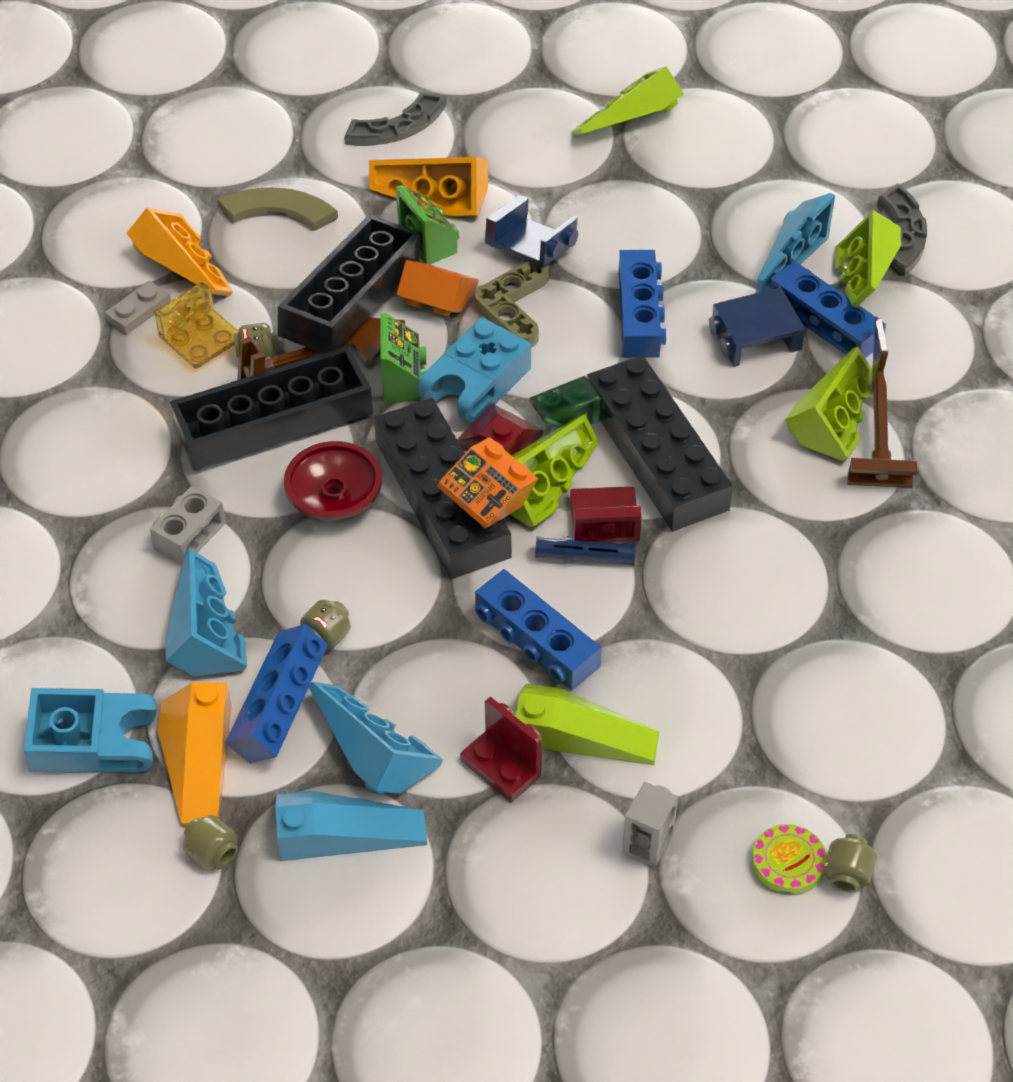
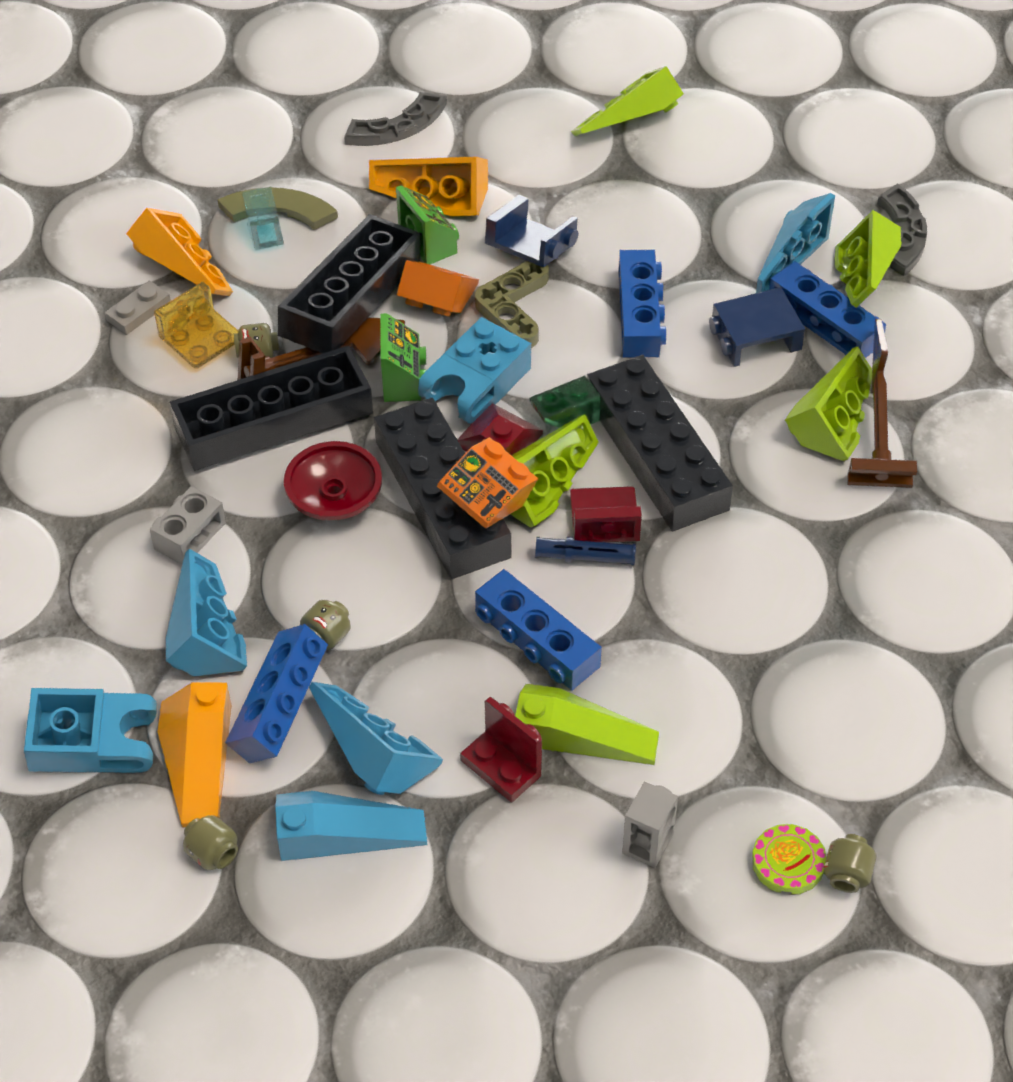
(262, 218): none -> clear light blue slope

